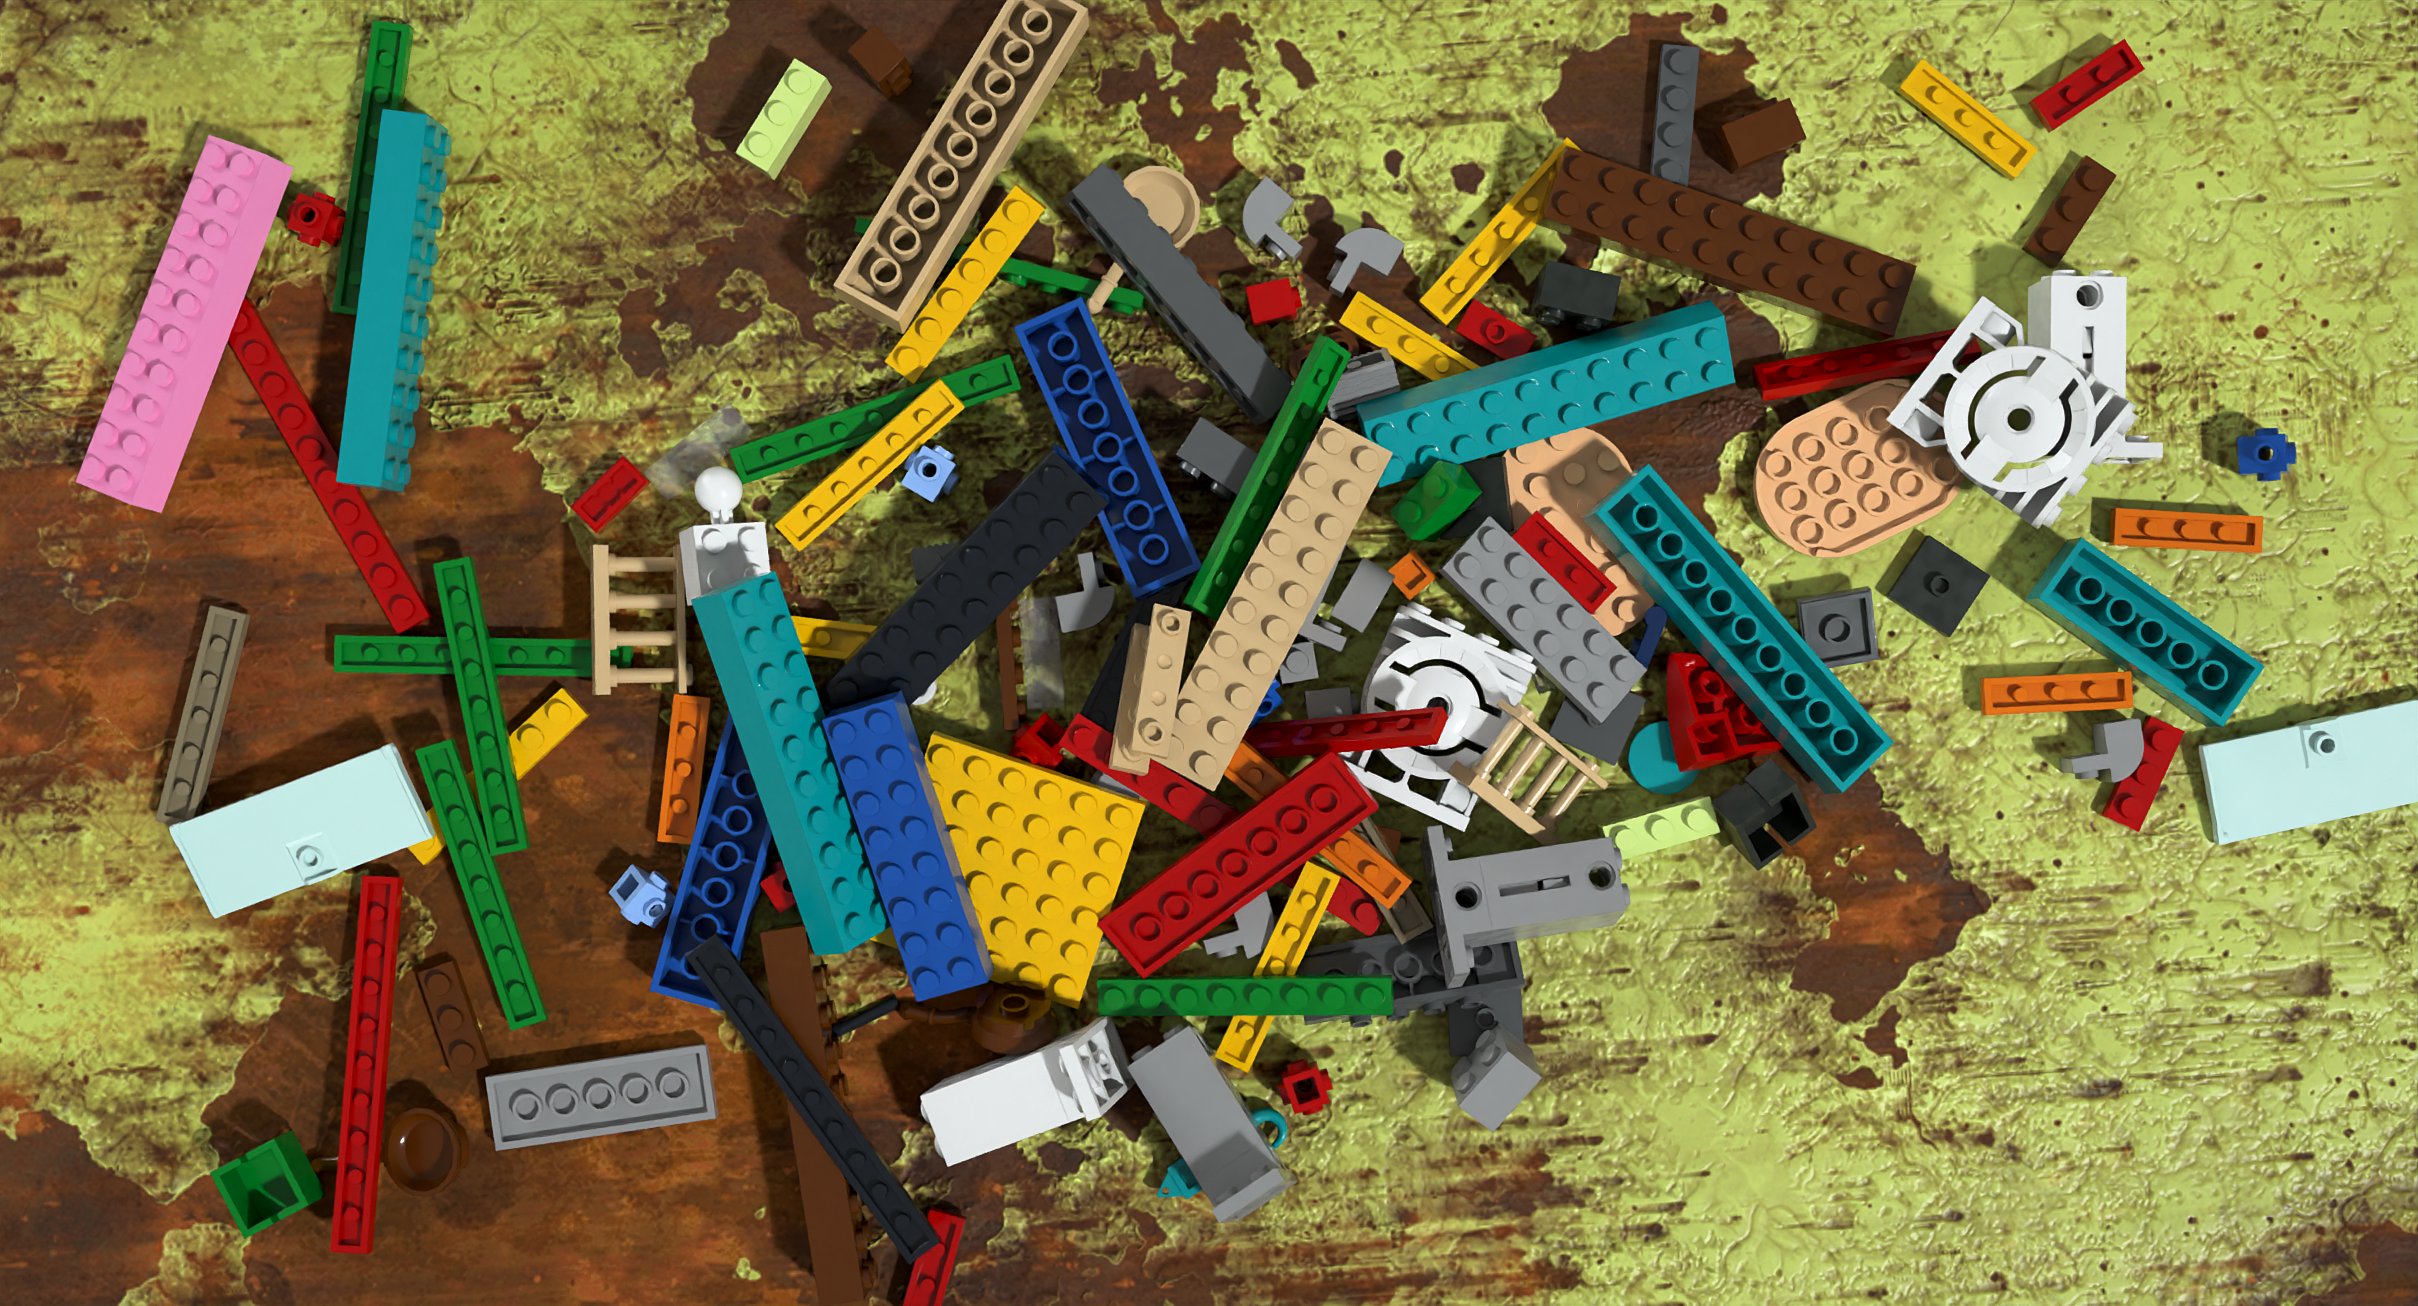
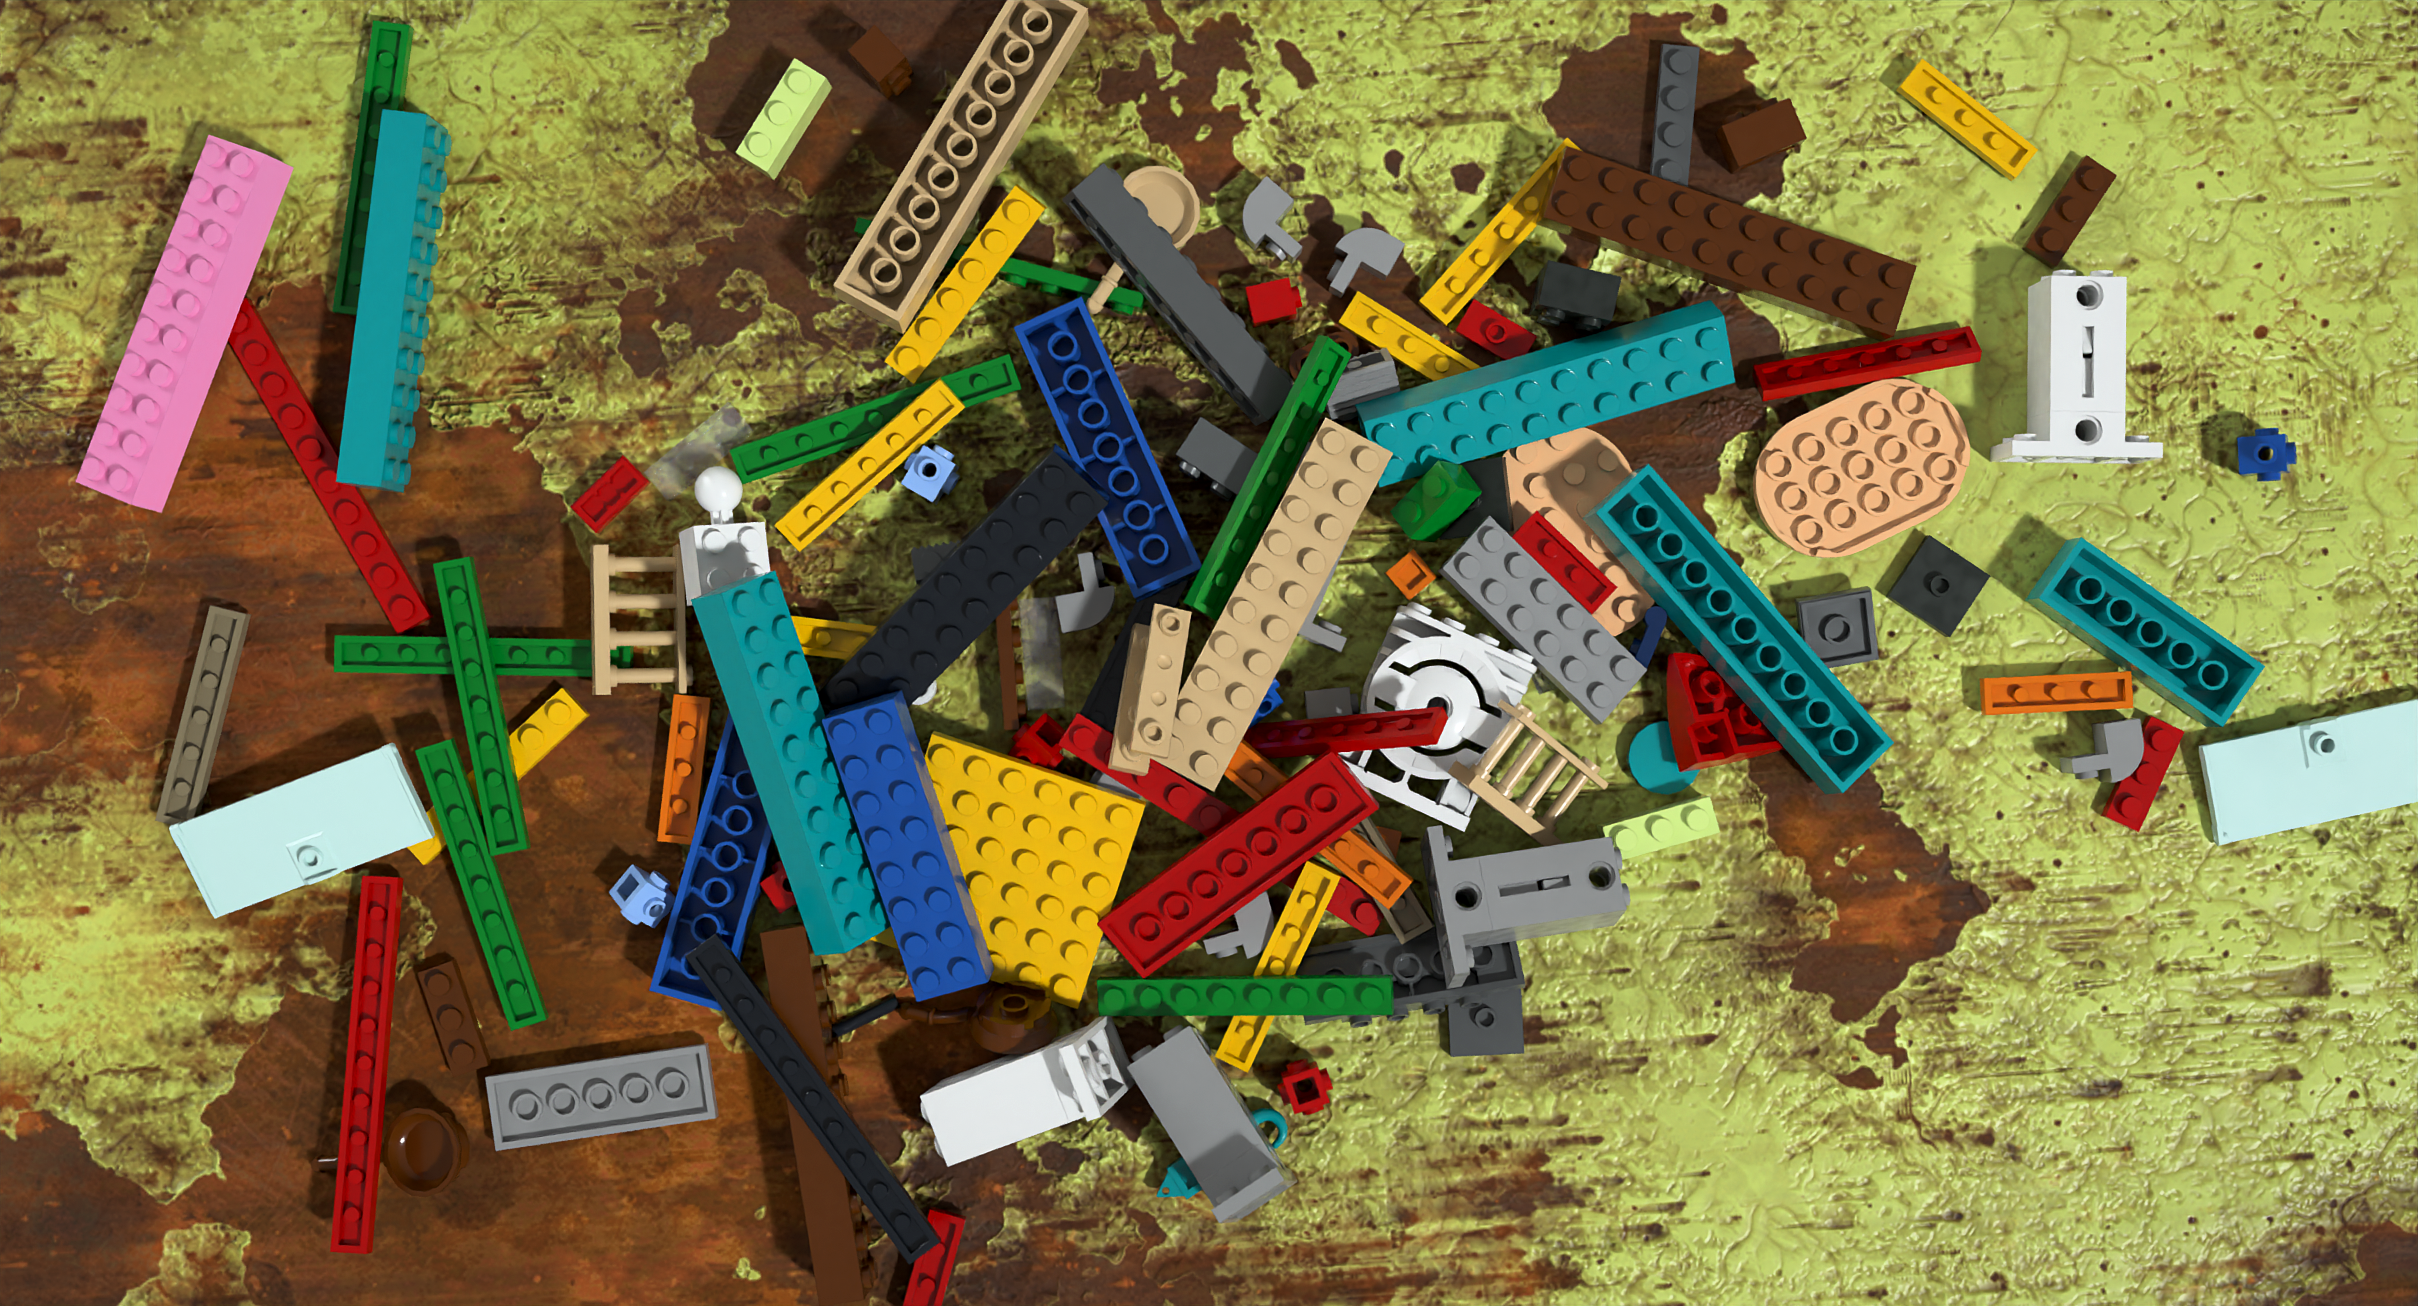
(268, 1184): green piece -> none
(316, 219): red brick -> none
(1299, 664): light grey brick -> none
(1362, 594): light grey brick -> none
(1495, 1076): light grey brick -> none
(1601, 740): dark grey plate -> none
(1765, 798): pearl dark grey piece -> none
(2028, 492): white brick -> none
(2086, 85): red plate -> none
(2186, 531): orange plate -> none

